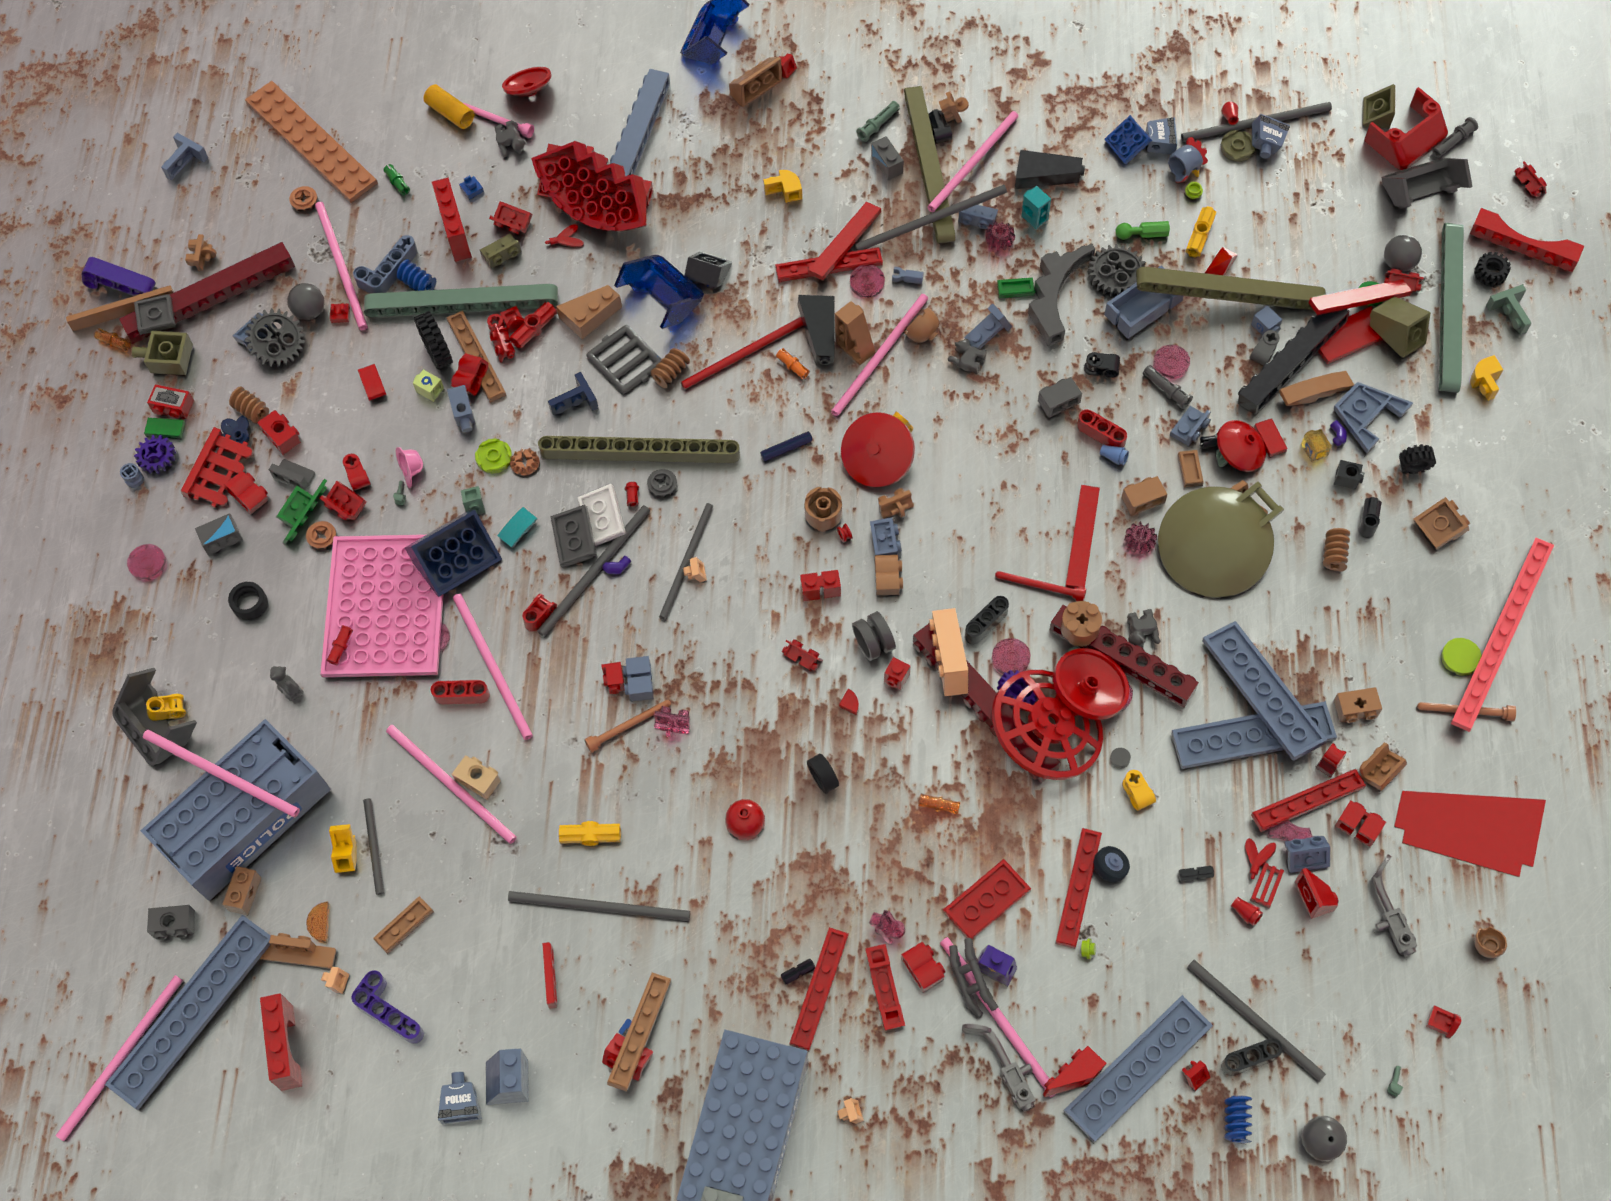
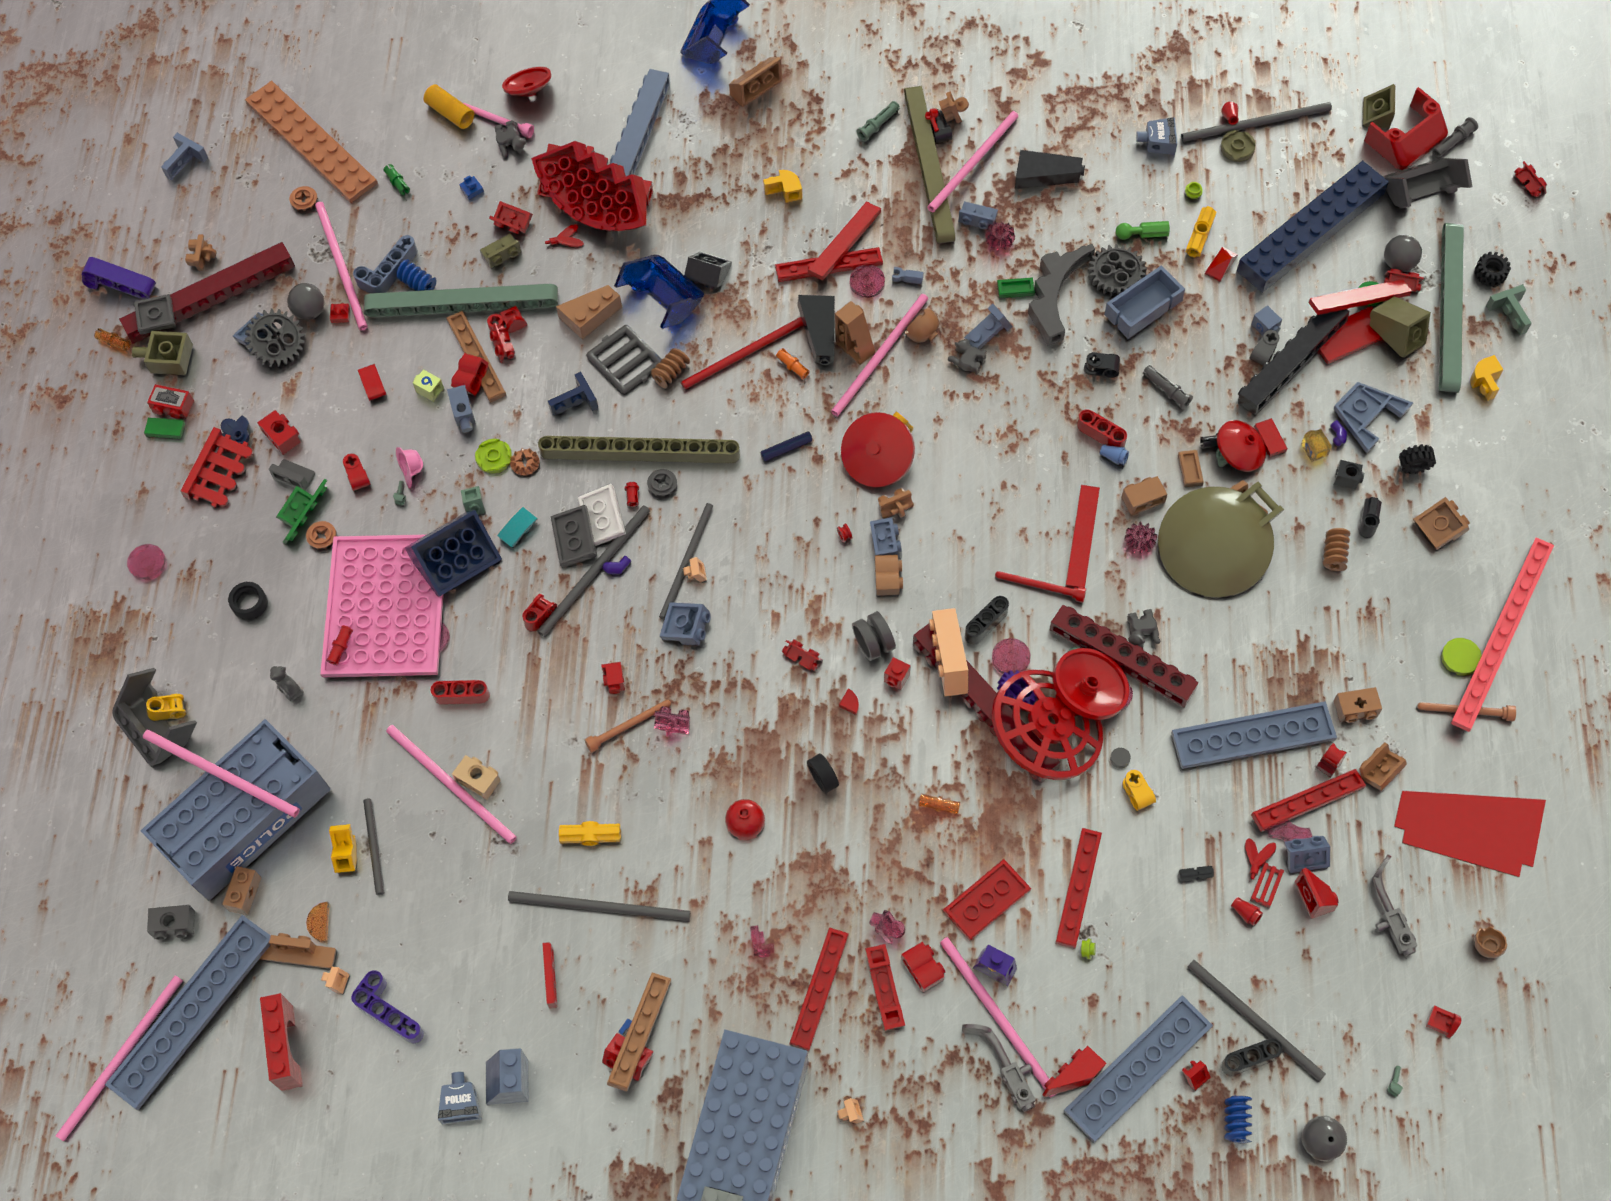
(112, 310): medium nougat tile -> none
(131, 475): sand blue wheel -> none
(155, 454): dark purple gear -> none
(218, 534): dark grey brick -> none
(246, 492): red brick -> none
(248, 405): medium nougat piece -> none
(344, 501): red bracket -> none
(403, 925): medium nougat tile -> none
(433, 340): black tyre -> none
(451, 219): red arch -> none
(492, 666): bright pink piece -> none
(538, 320): red piece -> none
(639, 678): sand blue piece -> none
(685, 623): none -> sand blue plate
(758, 939): none -> clear pink bracket
(787, 65): red tile -> none
(801, 969): black piece -> none
(812, 583): red piece -> none
(823, 508): medium nougat brick -> none
(887, 158): dark grey brick -> none
(931, 115): none -> red hand
(931, 218): dark grey piece -> none
(980, 984): dark grey piece -> none
(1036, 207): teal brick -> none
(1059, 396): dark grey brick -> none
(1083, 613): medium nougat brick -> none
(1111, 864): black wheel -> none
(1128, 139): blue tile -> none
(1171, 361): clear pink tile -> none
(1188, 158): sand blue piece -> none
(1190, 425): sand blue bracket -> none
(1226, 288): olive beam -> none
(1264, 690): sand blue plate -> none
(1268, 135): sand blue torso -> none
(1312, 226): none -> dark blue brick
(1317, 387): medium nougat slope -> none
(1370, 828): red piece -> none
(1558, 253): red arch -> none

